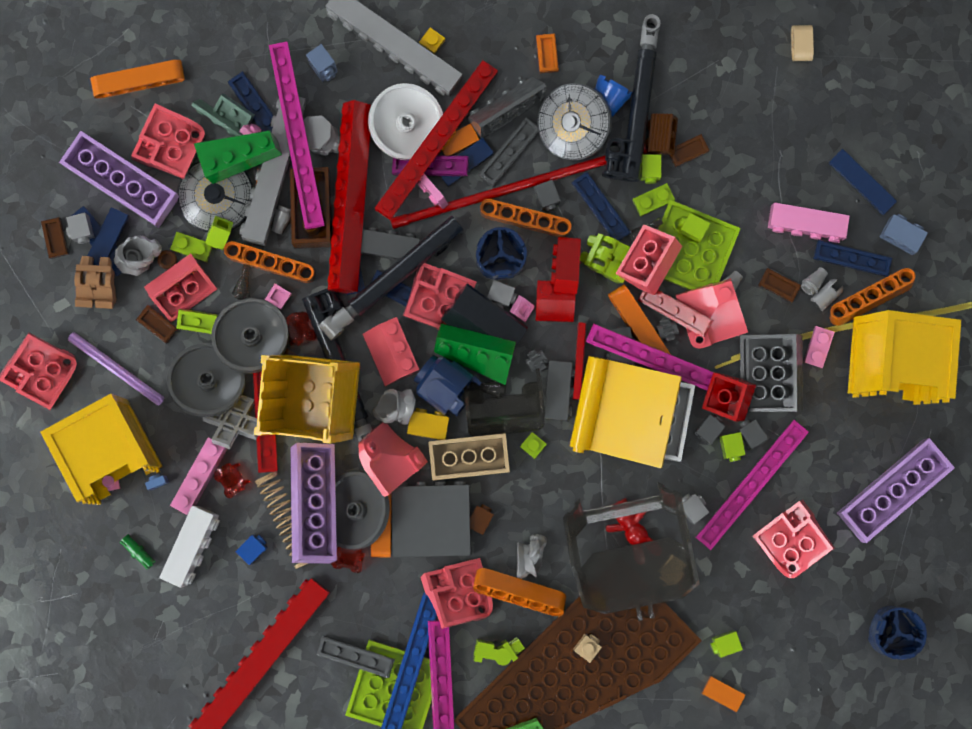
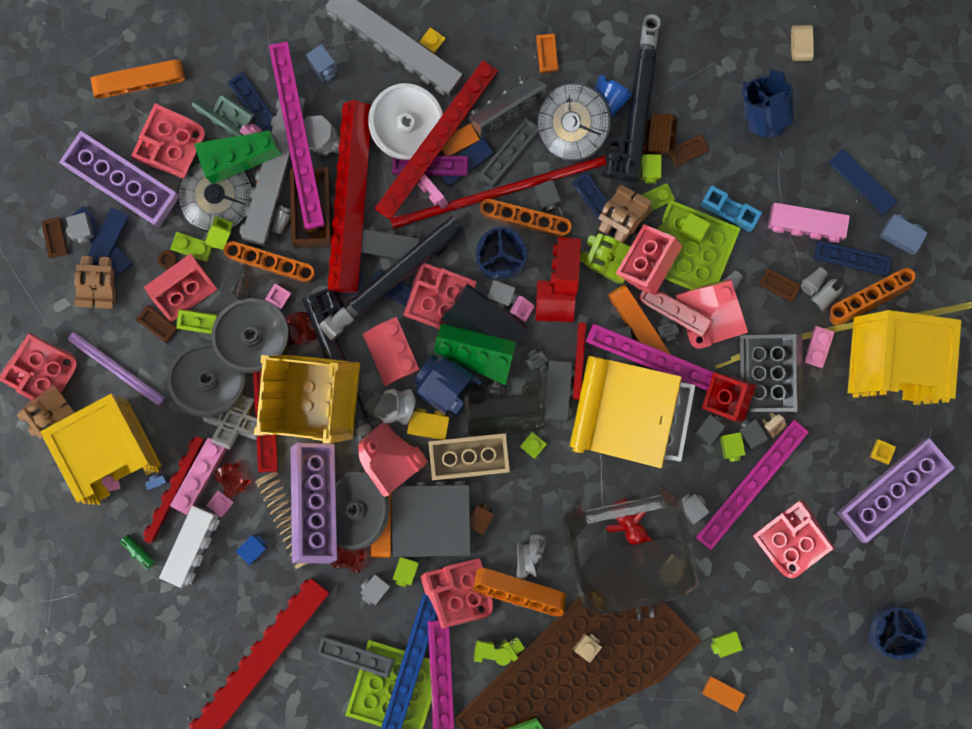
(37, 411): none -> medium nougat hips
(136, 254): light grey piece -> none
(160, 514): none -> red plate
(220, 503): none -> bright pink plate
(374, 589): none -> light grey brick
(405, 571): none -> lime brick
(624, 213): none -> medium nougat hips
(738, 214): none -> dark azure arch
(768, 104): none -> dark blue piece
(774, 426): none -> tan tile
(882, 451): none -> yellow plate

